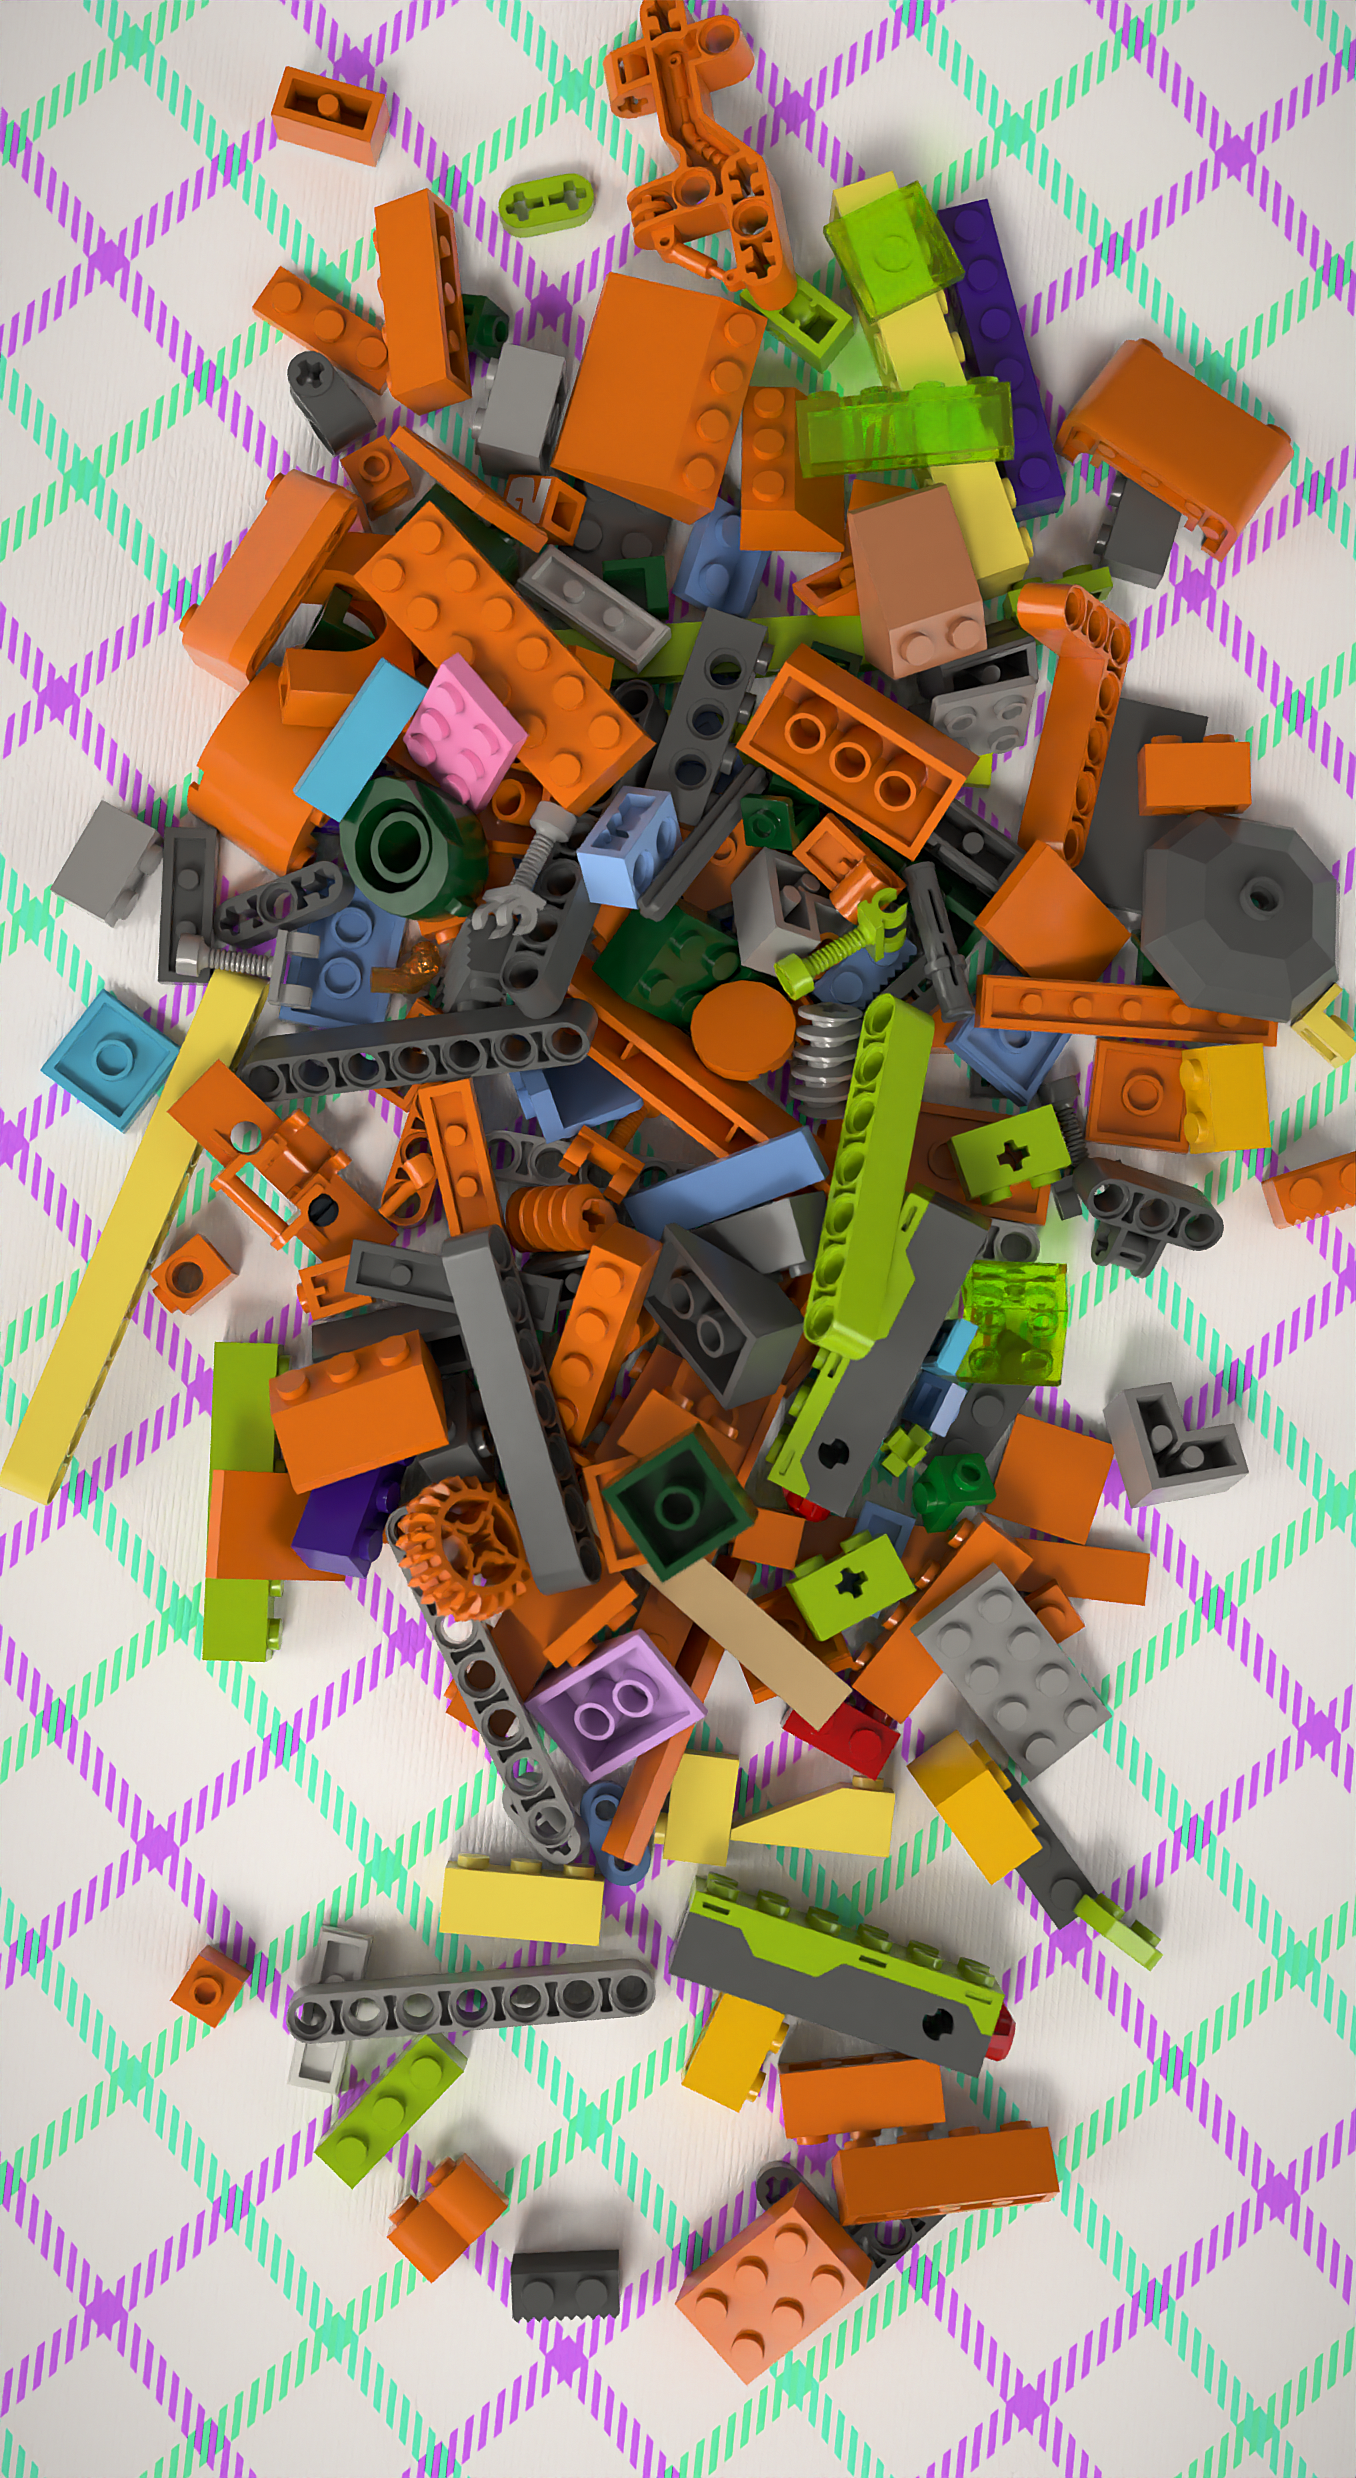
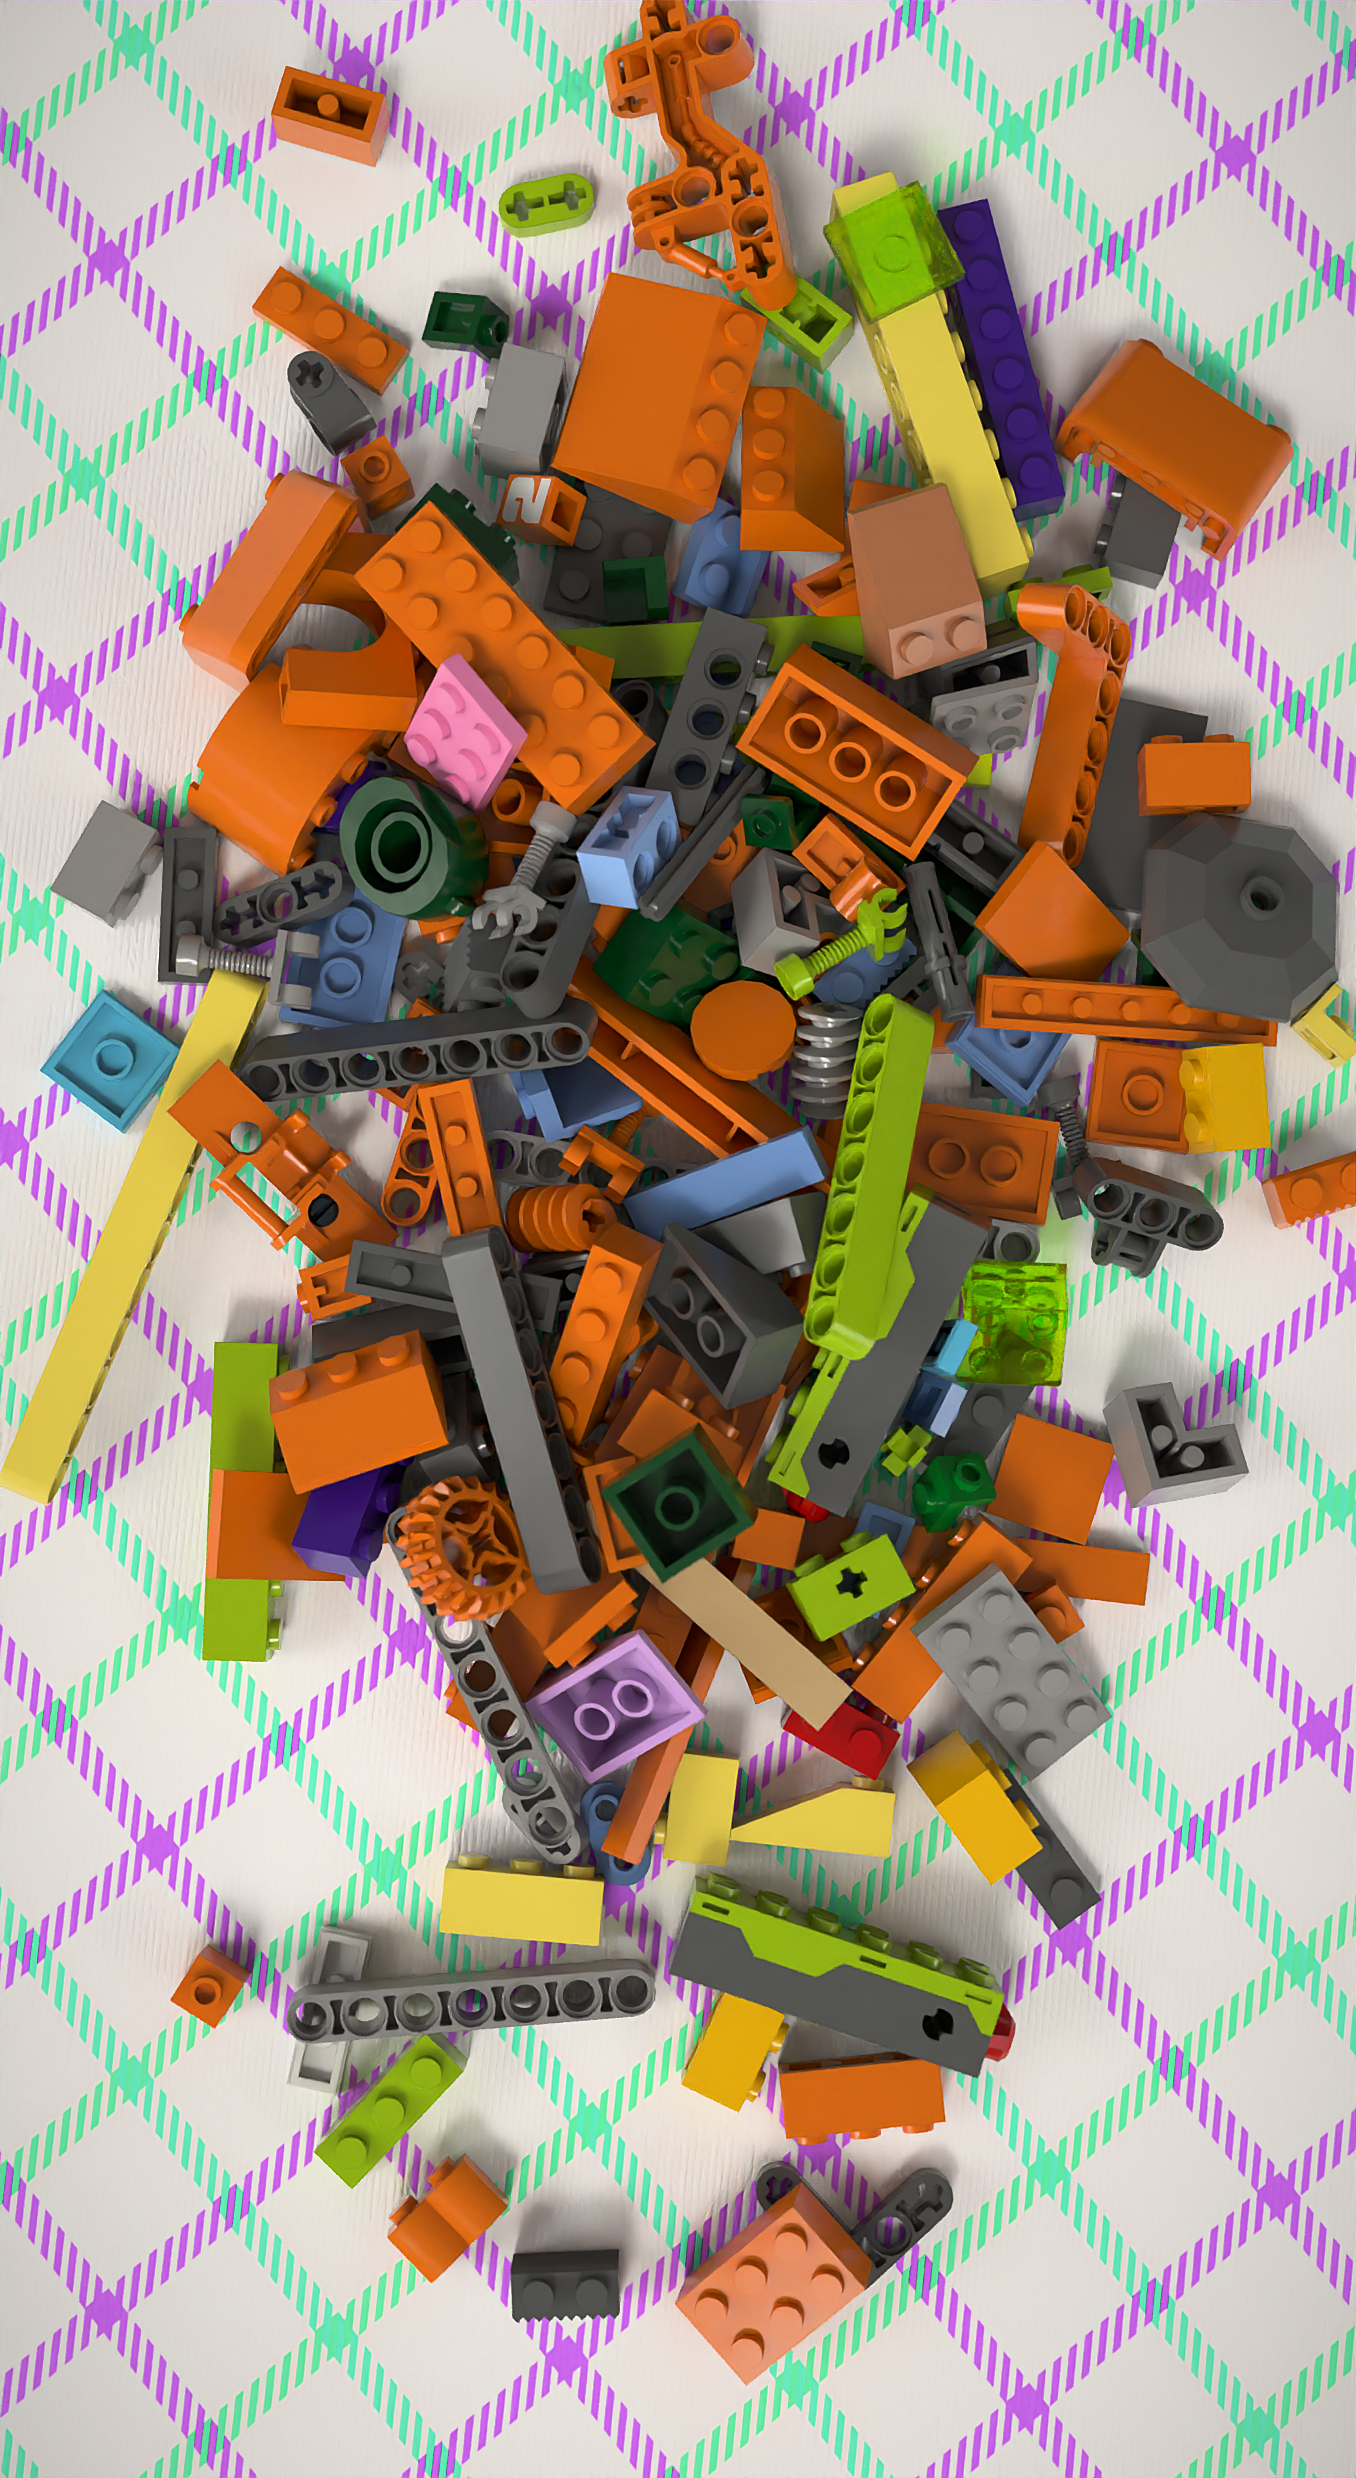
(215, 1270): orange brick -> none
(328, 629): dark green panel -> none
(360, 739): medium azure tile -> none
(412, 975): clear orange arm -> none
(422, 302): orange brick -> none
(422, 1174): orange hand -> none
(469, 488): orange tile -> none
(594, 609): white tile -> none
(905, 428): clear neon green brick -> none
(944, 2174): orange brick -> none
(1032, 1132): lime brick -> none
(1106, 1917): lime plate -> none

